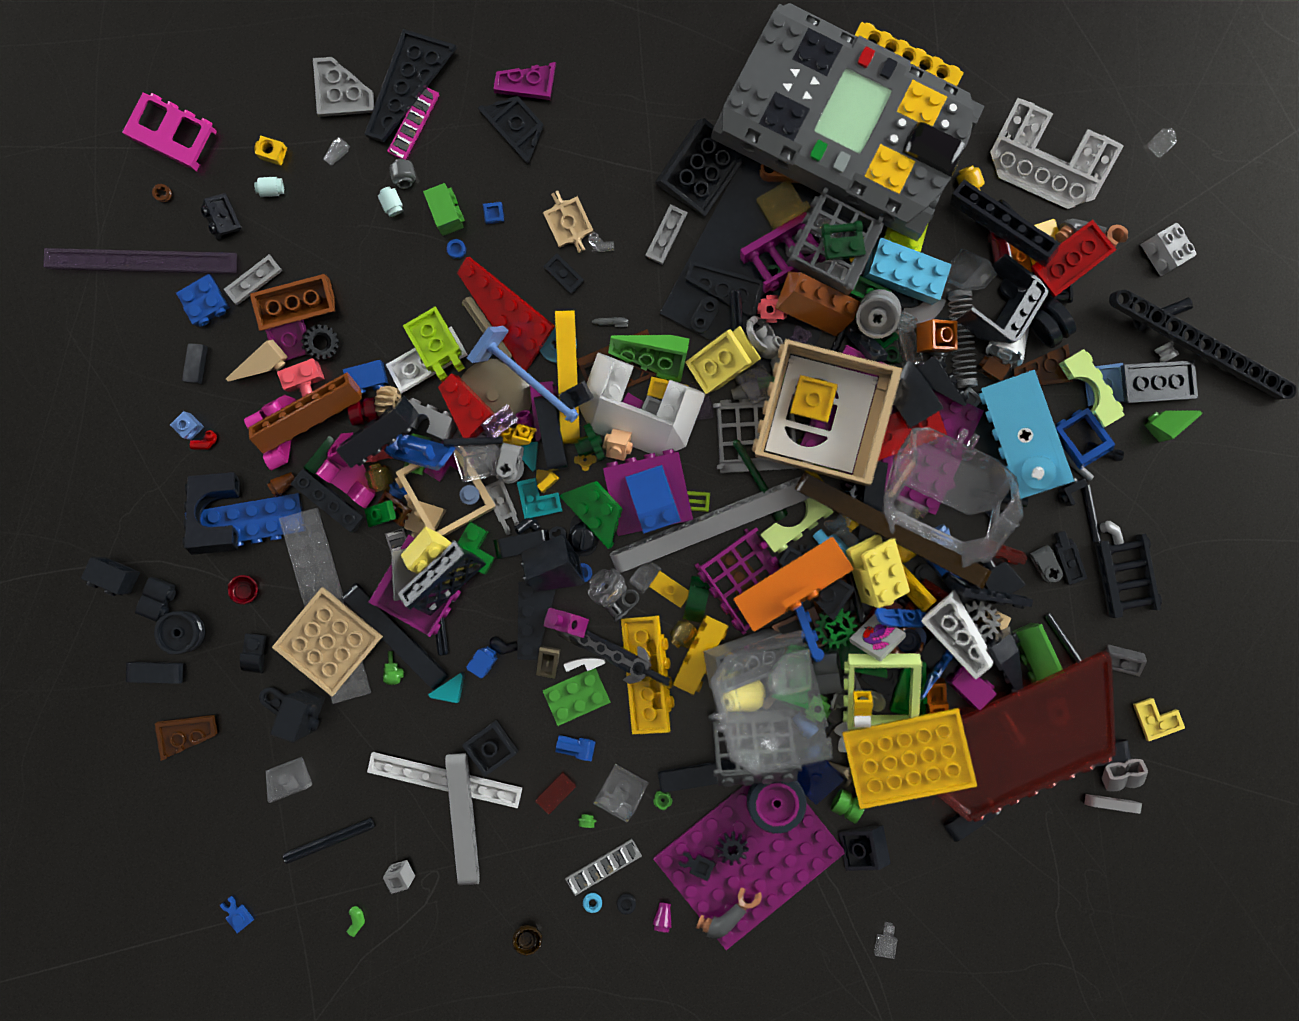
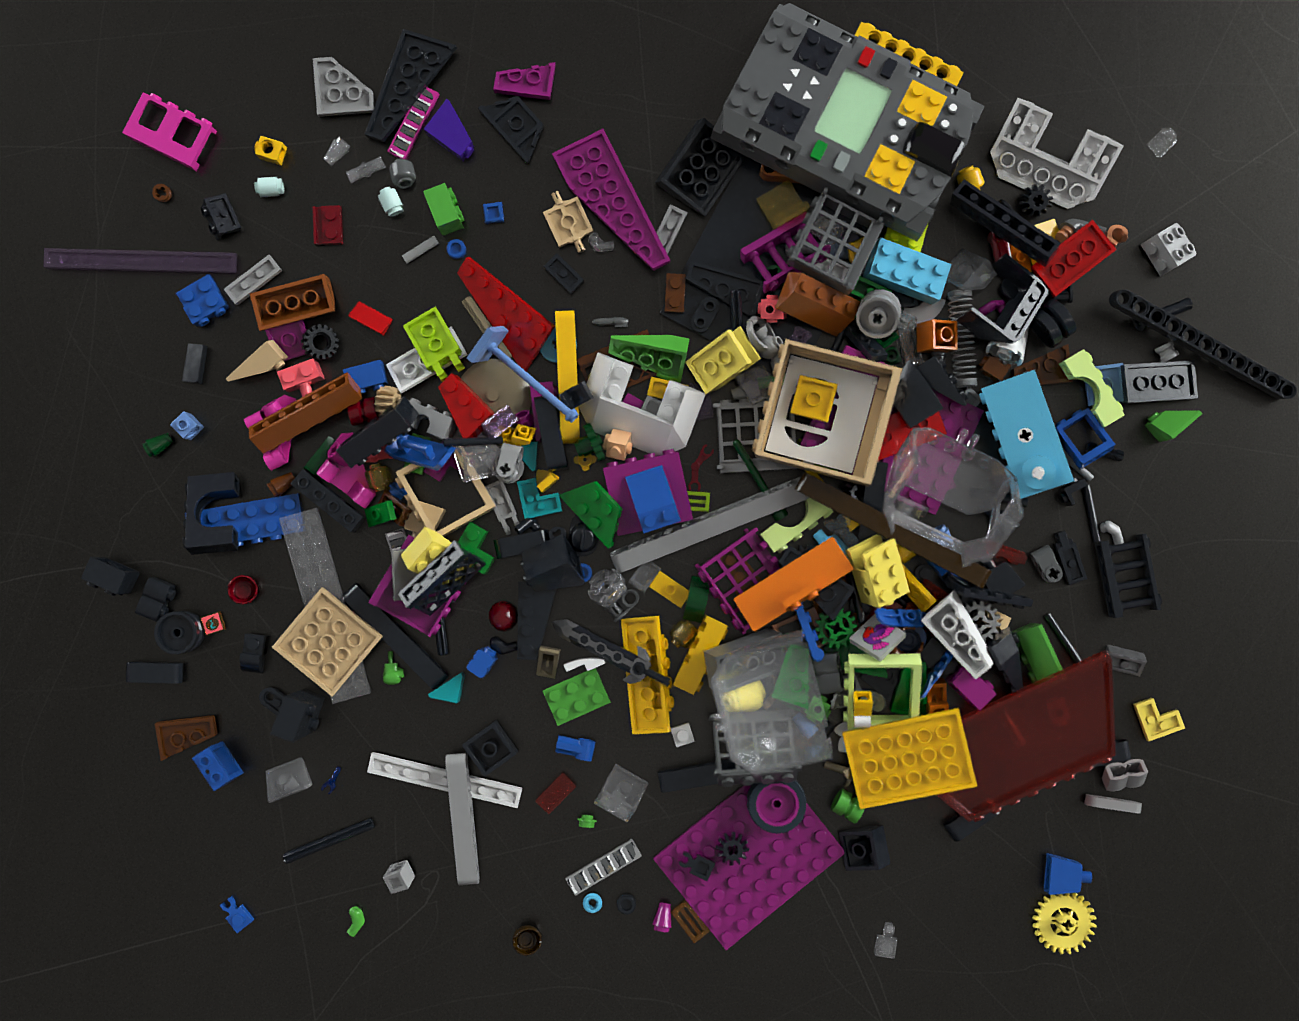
(157, 444): none -> dark green cone
(204, 444): red arm -> none
(213, 623): none -> tile
(220, 763): none -> blue window
(327, 225): none -> dark red plate
(330, 783): none -> clear blue hand
(365, 169): none -> clear pin
(370, 318): none -> red slope
(420, 249): none -> light grey piece
(449, 131): none -> dark purple slope
(469, 494): sand blue plate -> none
(503, 616): none -> dark red hair
(563, 621): magenta torso -> none
(604, 187): none -> magenta wing
(662, 805): bright green plate -> none
(675, 293): none -> reddish brown plate
(680, 907): none -> clear orange tile
(682, 734): none -> white plate
(696, 465): none -> dark red piece
(723, 925): dark grey piece -> none
(791, 673): clear slope -> none
(818, 779): clear blue plate -> none
(844, 246): dark green plate -> none
(992, 305): none -> magenta arm
(1041, 195): none -> black gear
(1064, 875): none -> blue torso
(1076, 929): none -> light yellow gear

